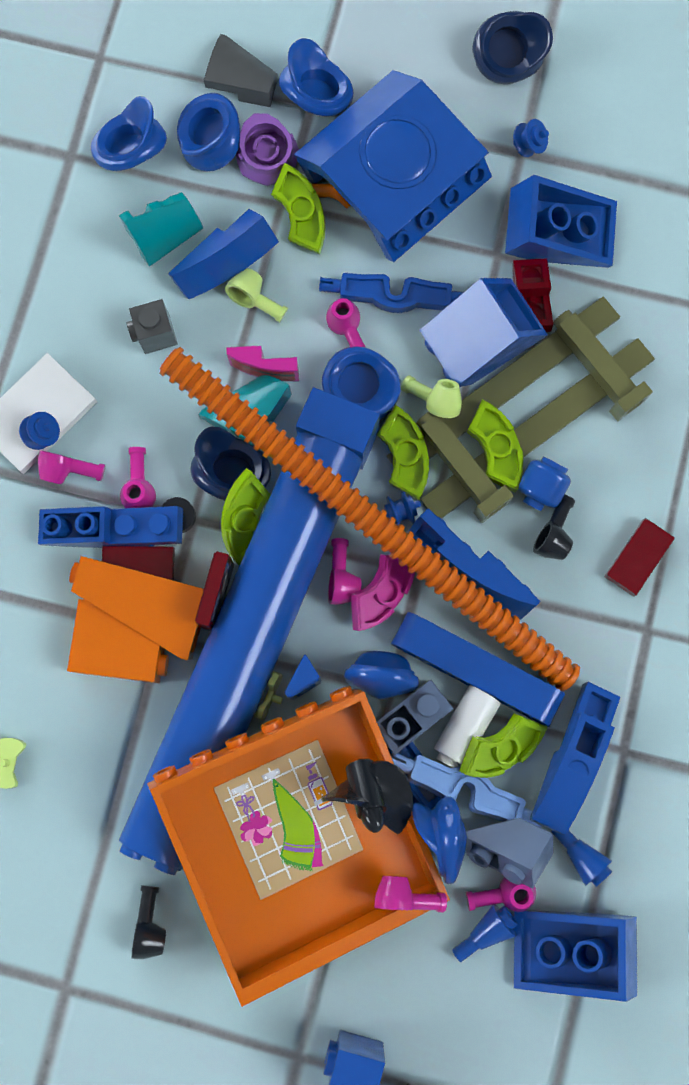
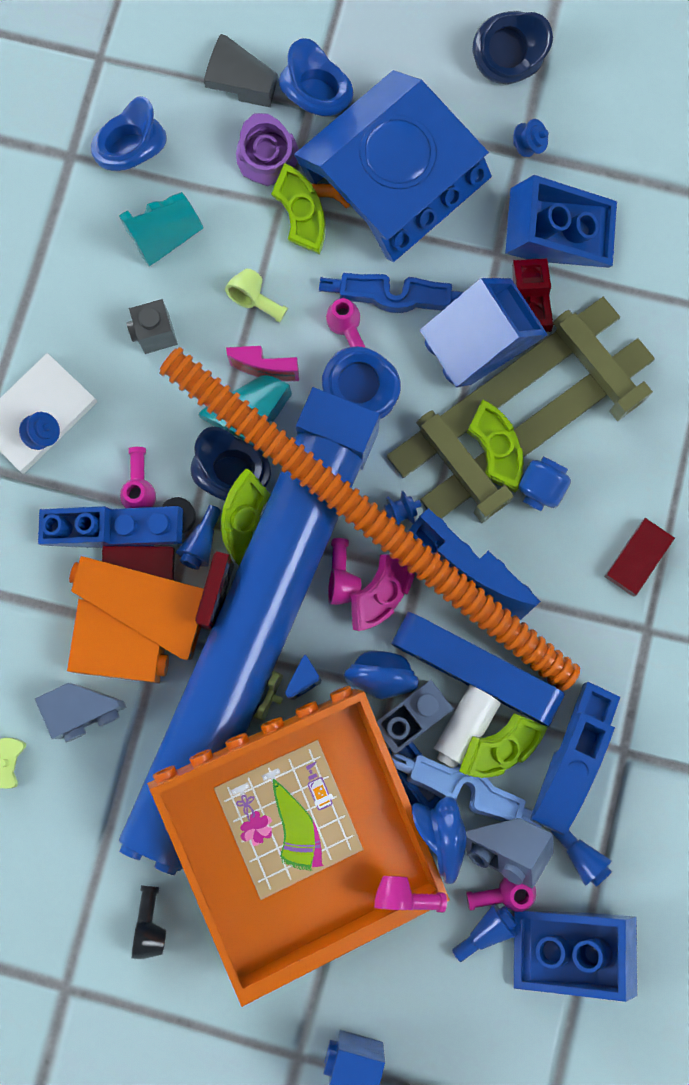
(56, 467): dark pink bar -> none
(73, 708): none -> sand blue slope
(197, 547): none -> blue cone
(209, 132): blue piece -> none
(224, 255): blue slope -> none
(378, 793): black piece -> none
(408, 453): lime tile -> none
(441, 401): yellowish green bar -> none
(553, 540): black bar -> none

